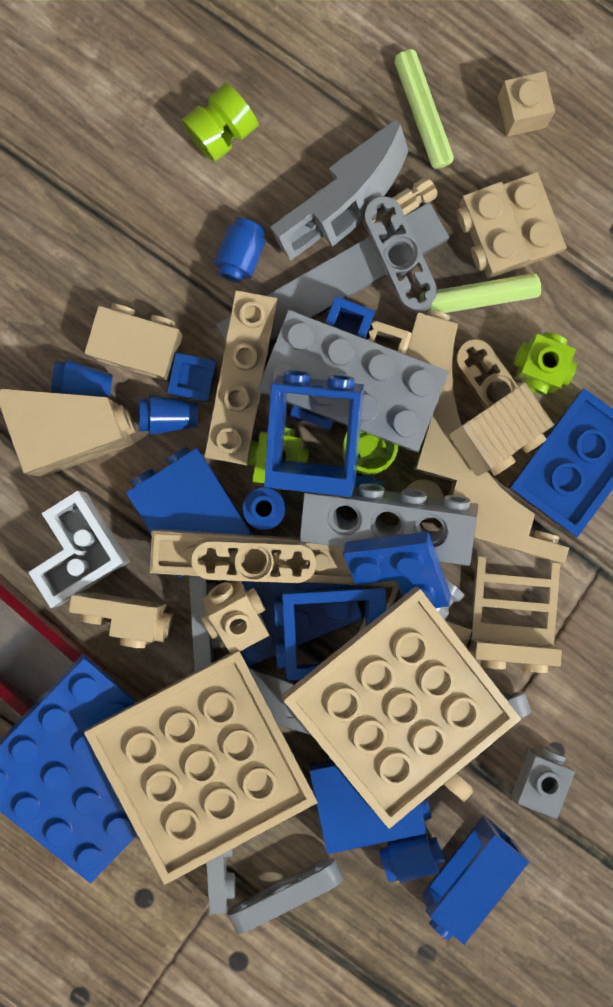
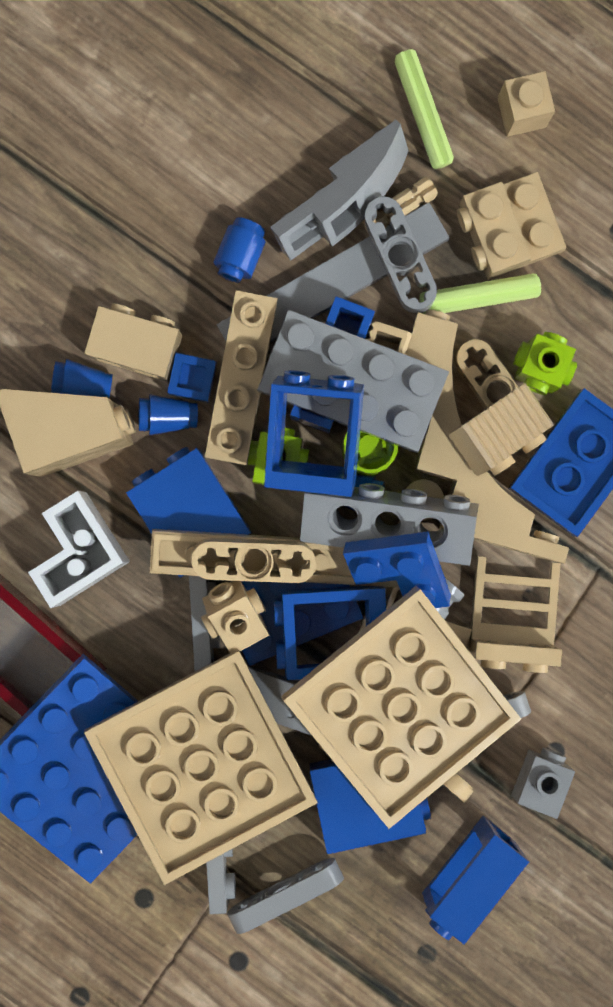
(131, 619): tan plate -> none
(220, 122): lime wheel -> none
(270, 521): blue brick -> none
(411, 858): blue brick -> none

